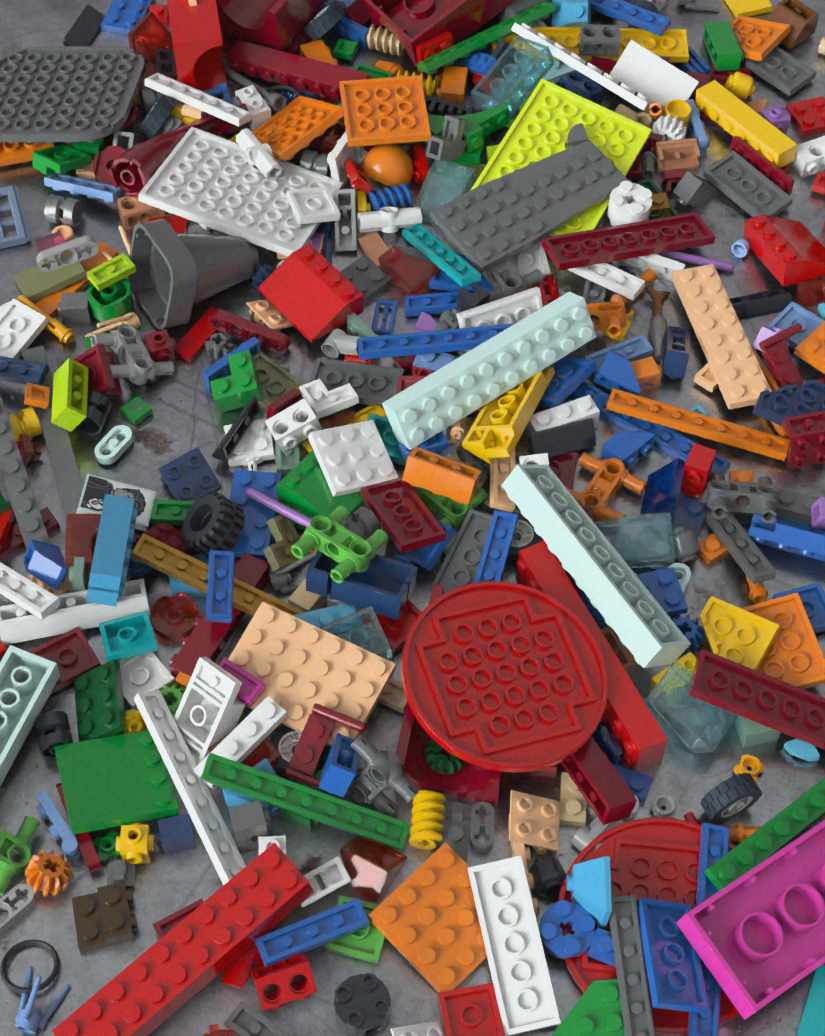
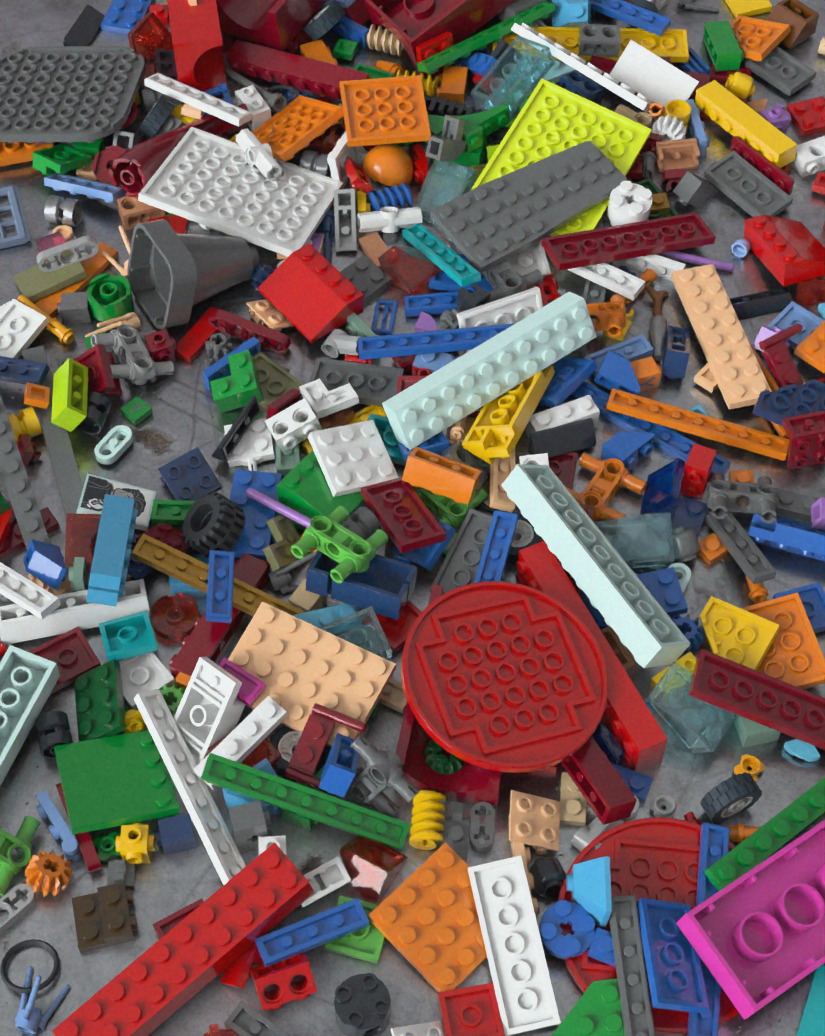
(111, 271): lime plate -> none
(313, 205): white plate -> none
(576, 135): dark grey tile -> none

